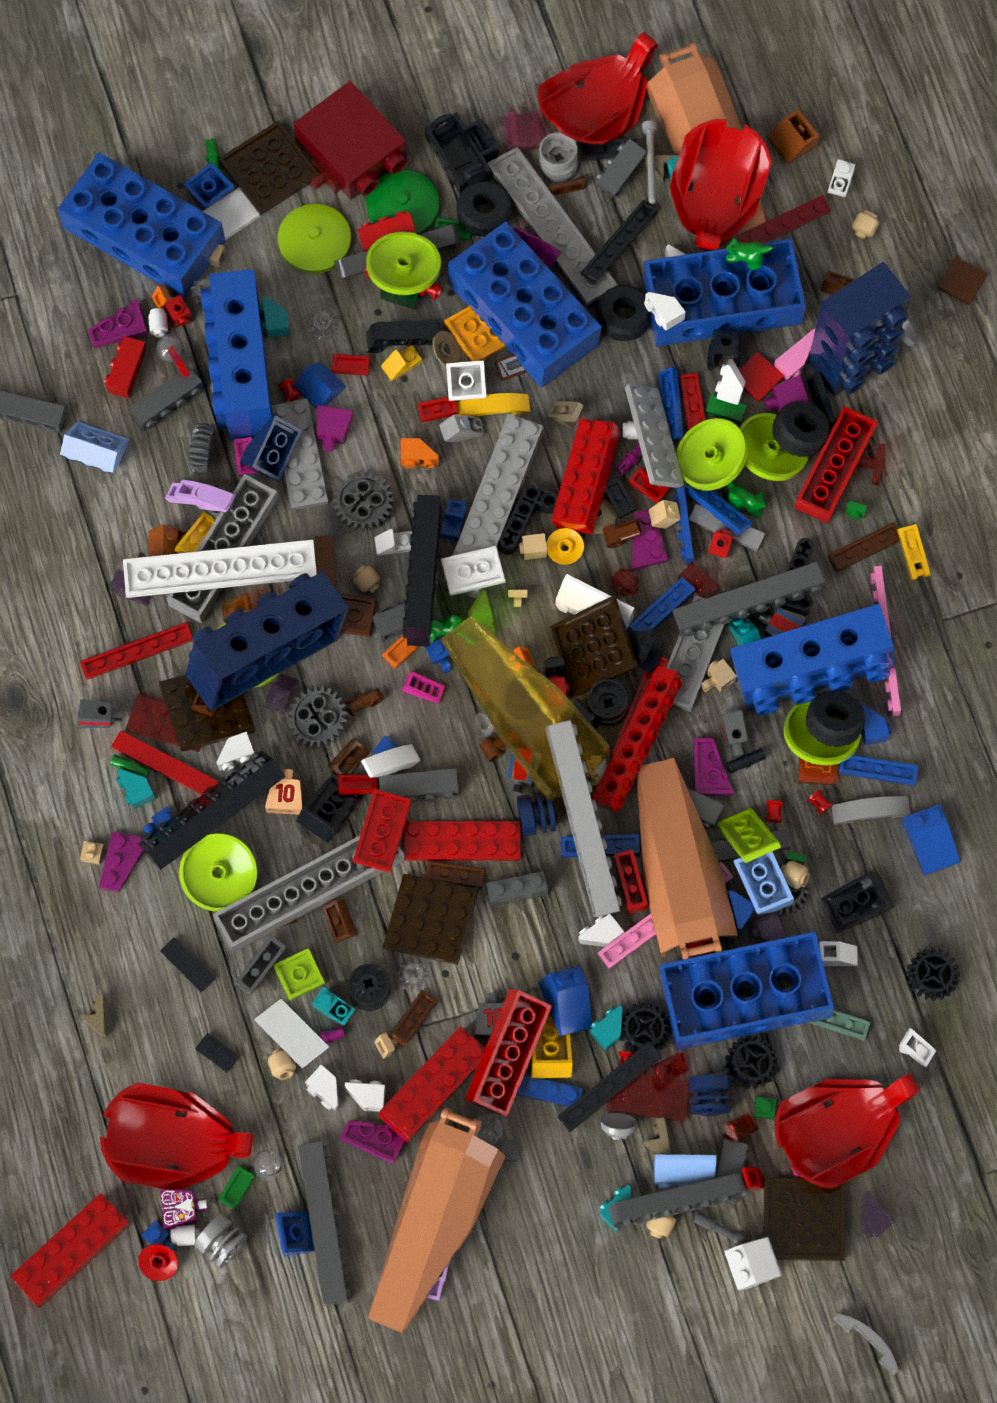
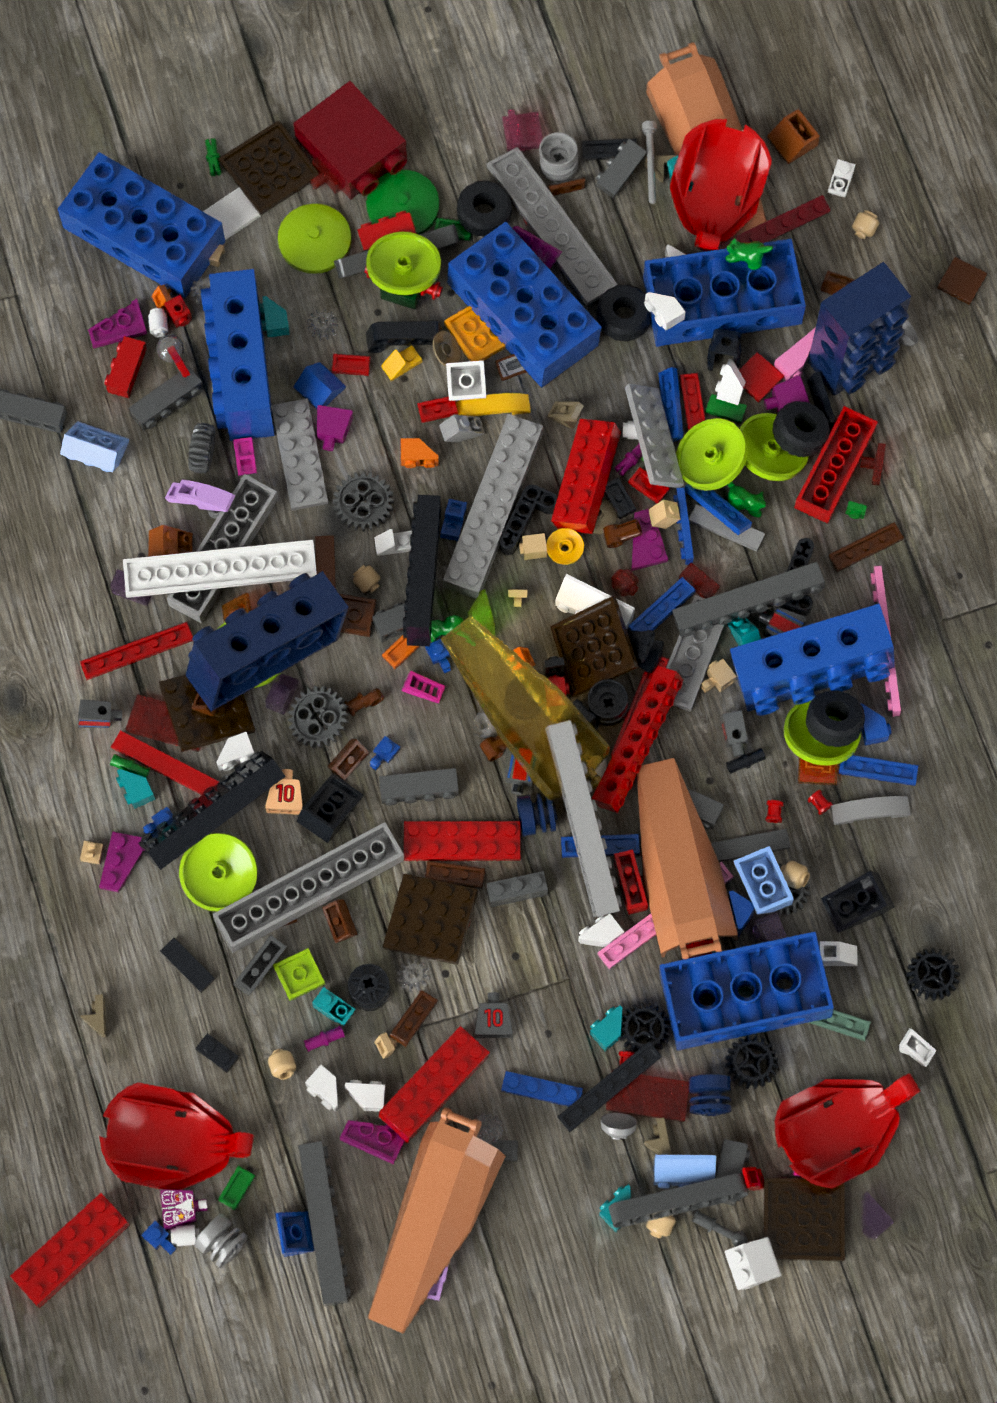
(156, 1269): red dish -> none
(195, 535): yellow plate -> none
(208, 186): blue slope -> none
(268, 1165): clear hair -> none
(271, 448): dark blue slope -> none
(289, 390): red bush -> none
(291, 1033): white sticker -> none
(356, 784): red tile -> none
(382, 830): red tile -> none
(391, 761): white slope -> none
(463, 149): black piece -> none
(472, 570): white tile -> none
(508, 1052): red brick -> none
(552, 1054): yellow slope -> none
(569, 999): blue slope -> none
(610, 88): red windscreen -> none
(619, 242): black tile -> none
(669, 1068): clear red tile -> none
(709, 772): magenta wing -> none
(721, 543): red brick -> none
(739, 1128): clear red tile -> none
(748, 835): lime tile -> none
(764, 1108): green plate -> none
(799, 858): green tile -> none
(887, 1360): light grey slope -> none
(913, 551): yellow plate -> none
(931, 839): blue slope -> none

